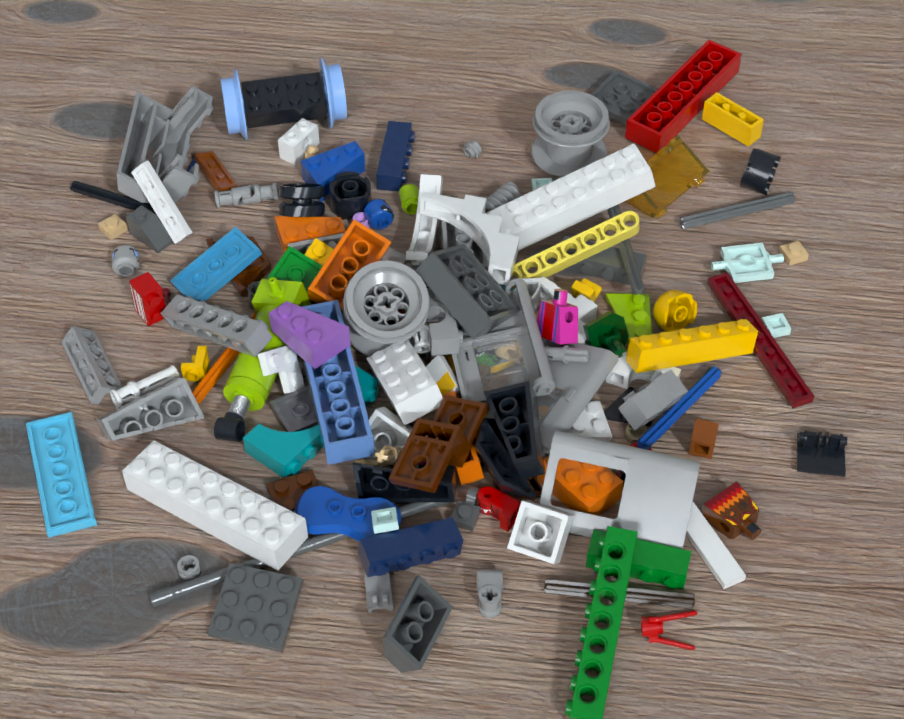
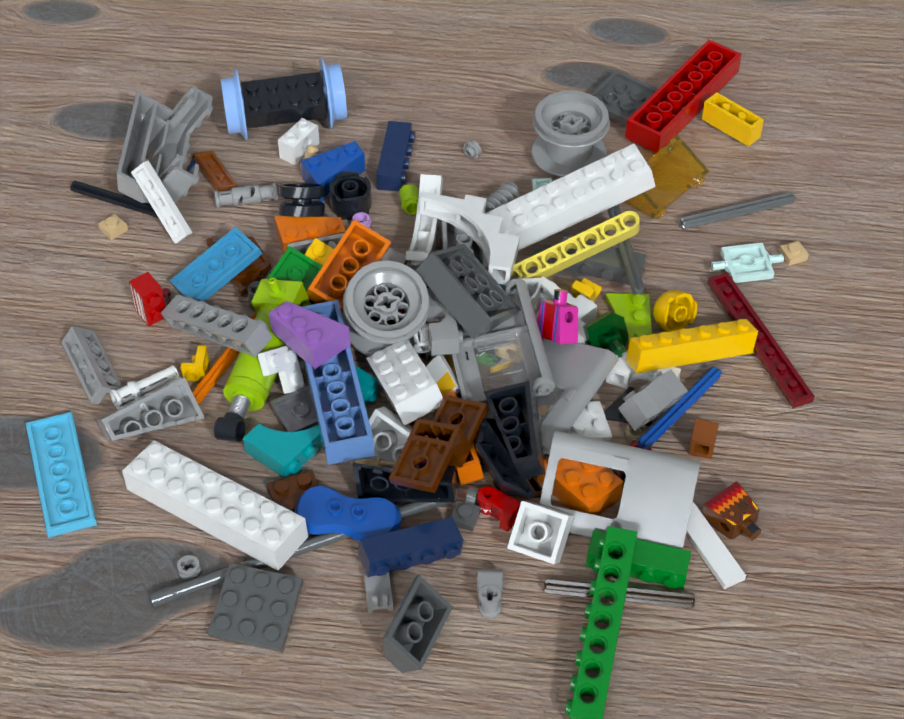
(125, 260): light grey head -> none
(148, 229): dark grey slope -> none
(378, 214): blue head -> none
(385, 520): light aqua plate -> none
(388, 454): tan axle -> none
(567, 354): light grey axle -> none
(653, 625): red plant -> none
(760, 171): black brick -> none
(777, 325): light aqua plate -> none
(821, 453): black hinge -> none

